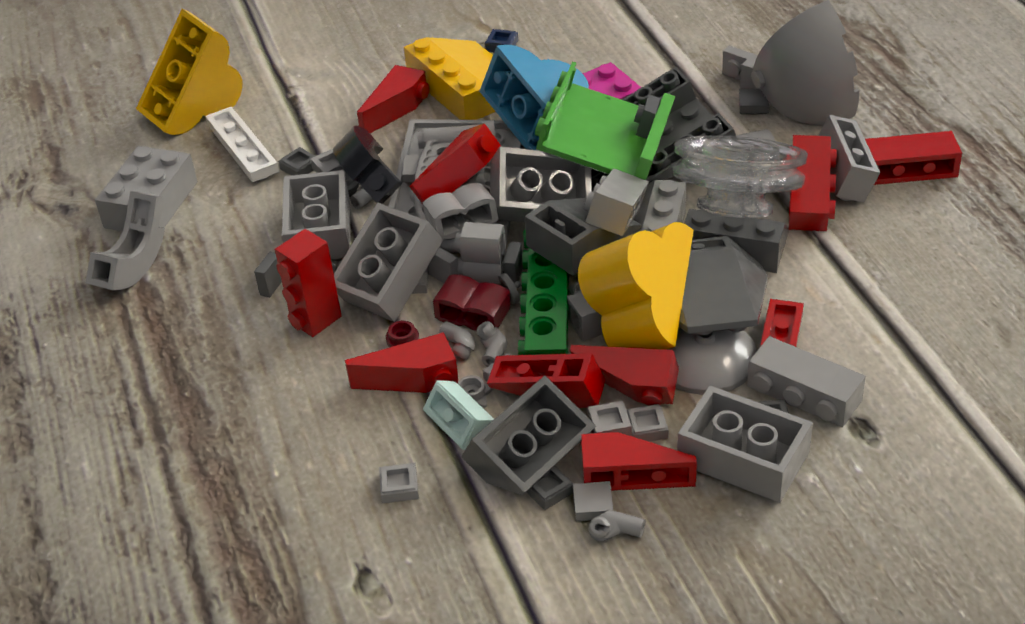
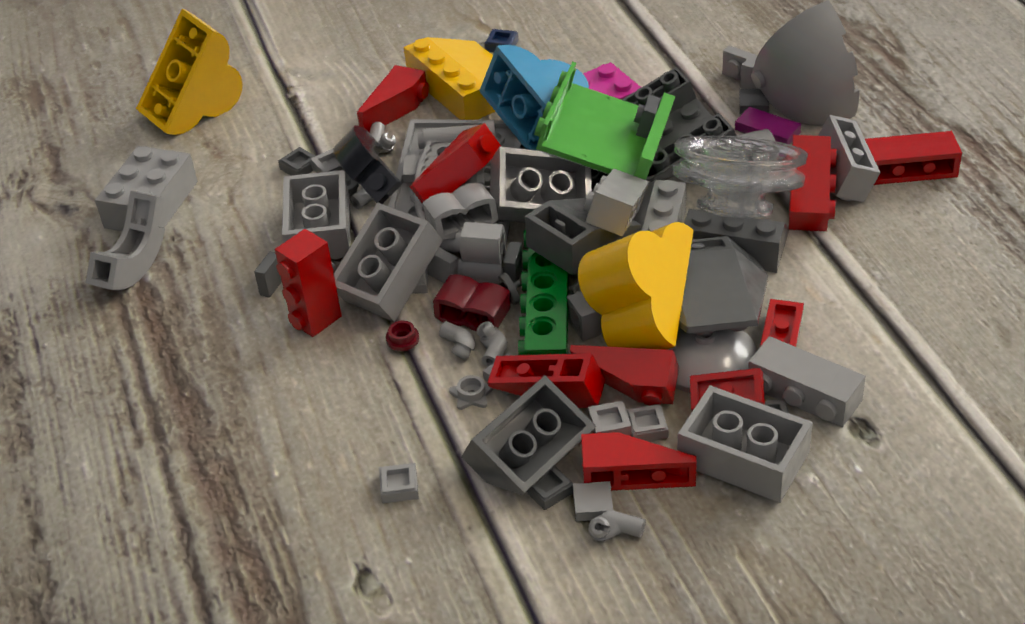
(242, 144): white plate -> none
(377, 131): none -> light grey arm
(404, 367): red slope -> none
(456, 412): light aqua slope -> none
(744, 383): none -> red plate
(780, 127): none -> magenta tile

